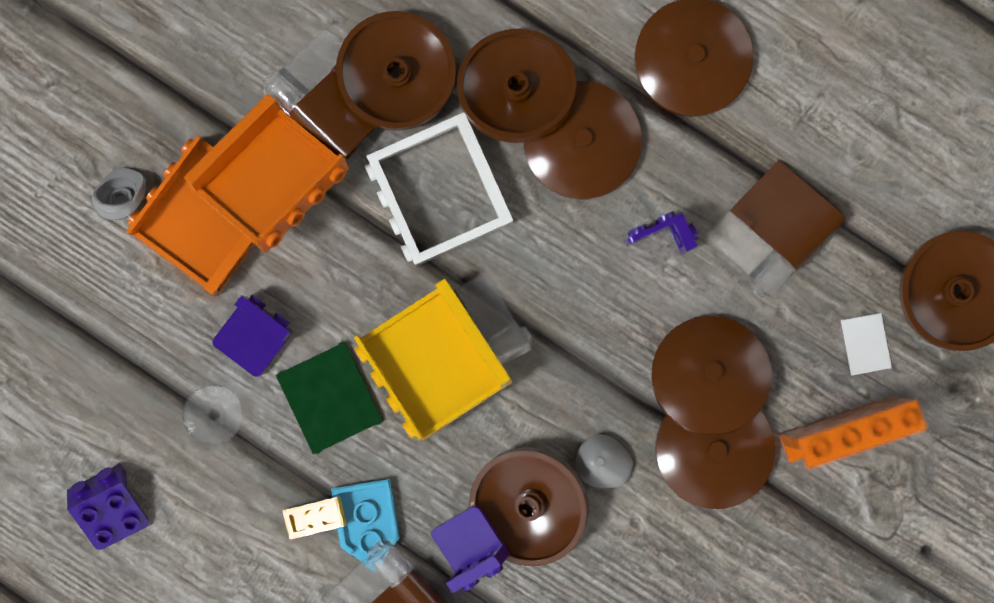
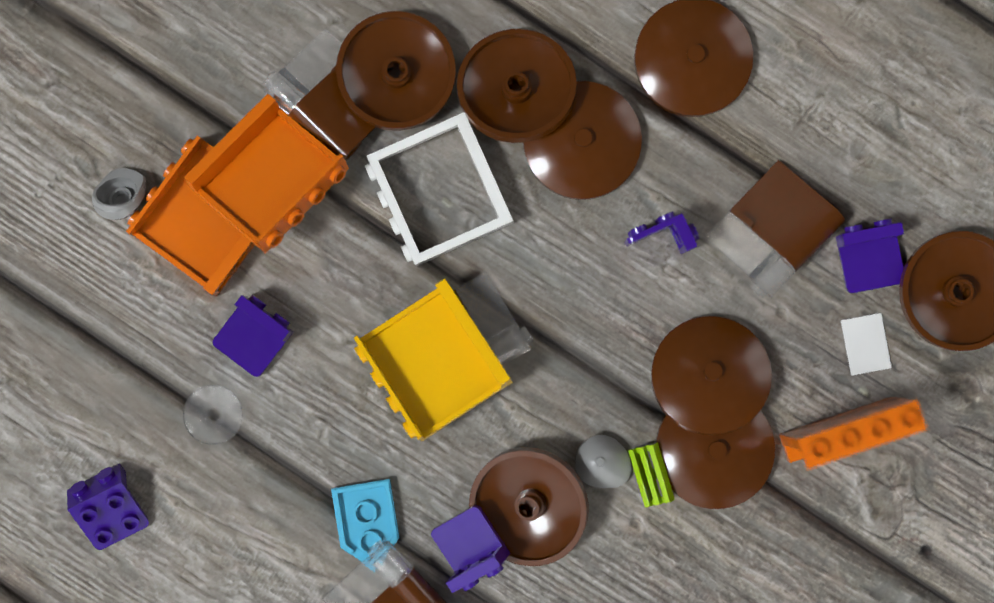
(315, 517): plate -> none
(329, 398): dark green piece -> none
(647, 476): none -> lime tile
(871, 256): none -> dark purple bracket

